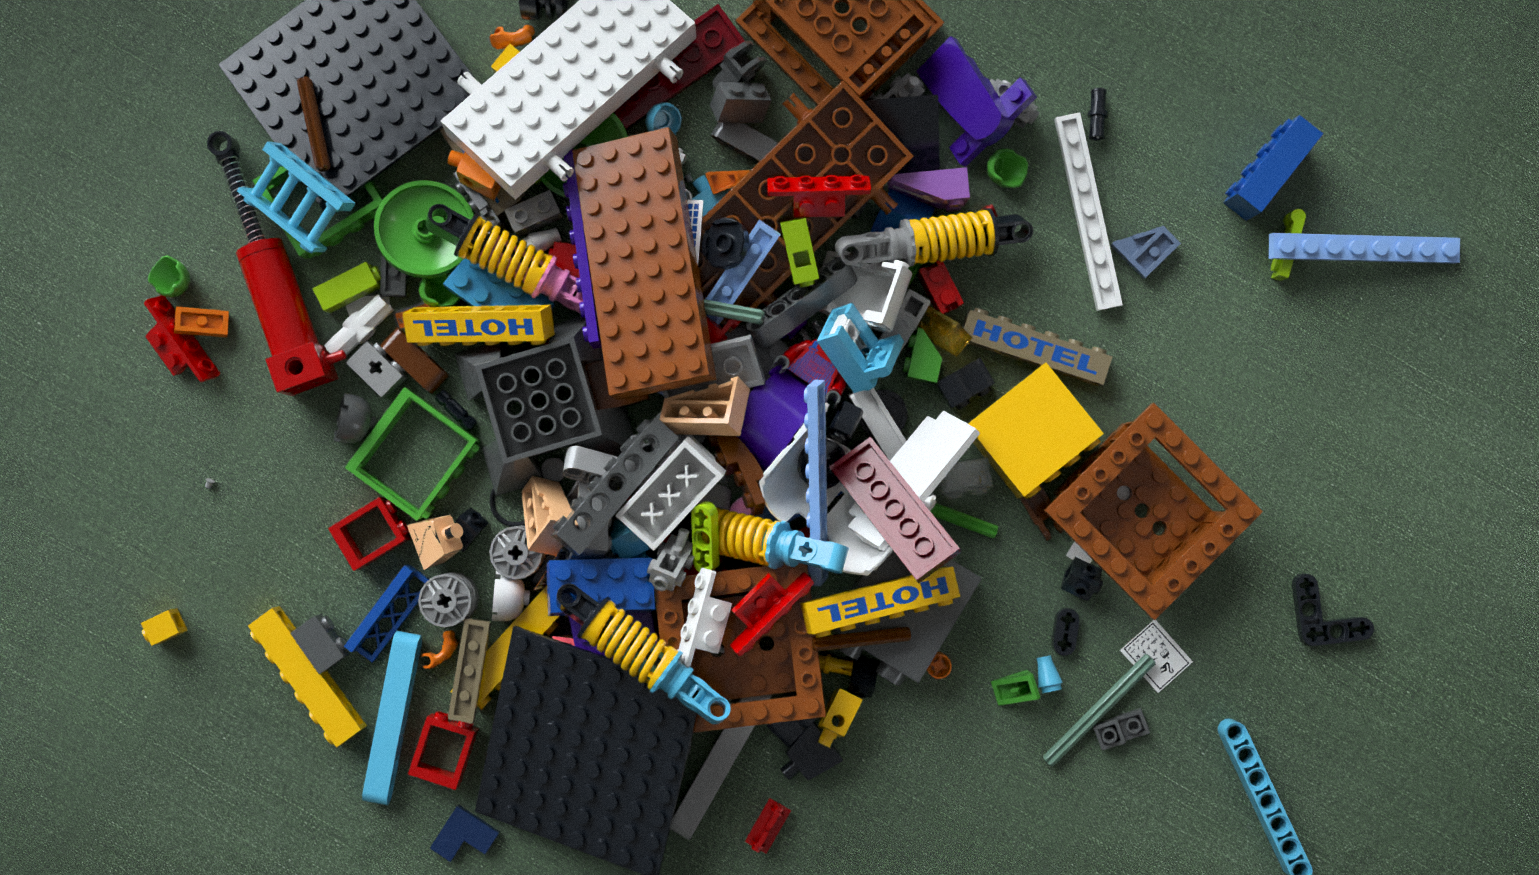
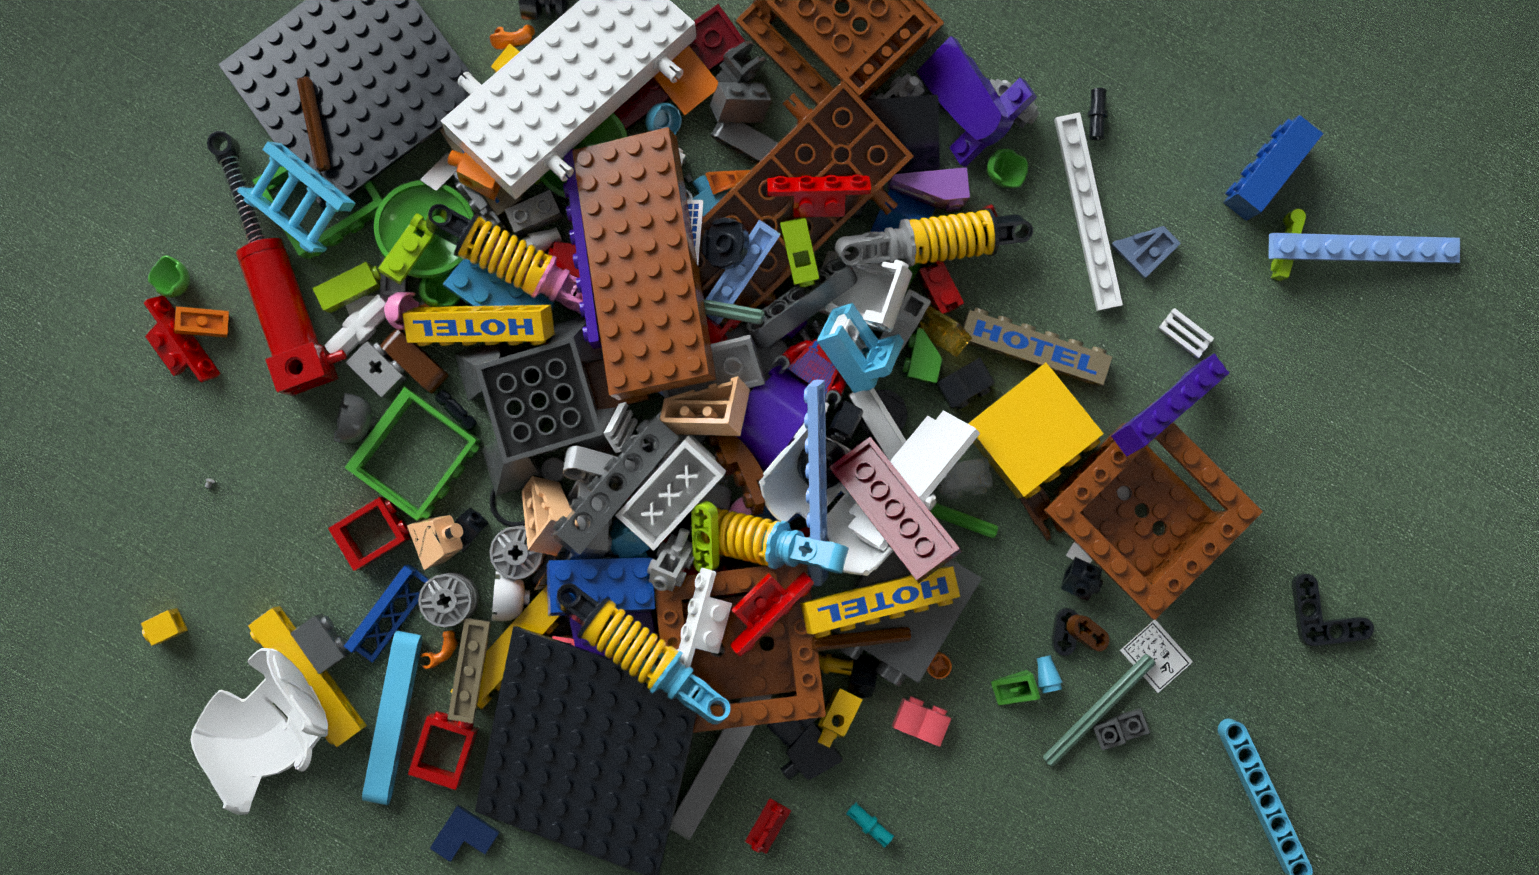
(251, 738): none -> white piece
(398, 304): none -> bright pink hair
(406, 250): none -> lime plate
(439, 173): none -> white sticker
(623, 430): none -> white tile
(693, 86): none -> orange sticker
(869, 824): none -> teal pin
(922, 721): none -> coral brick
(1085, 637): none -> reddish brown beam
(1170, 406): none -> dark purple arch
(1191, 325): none -> white tile

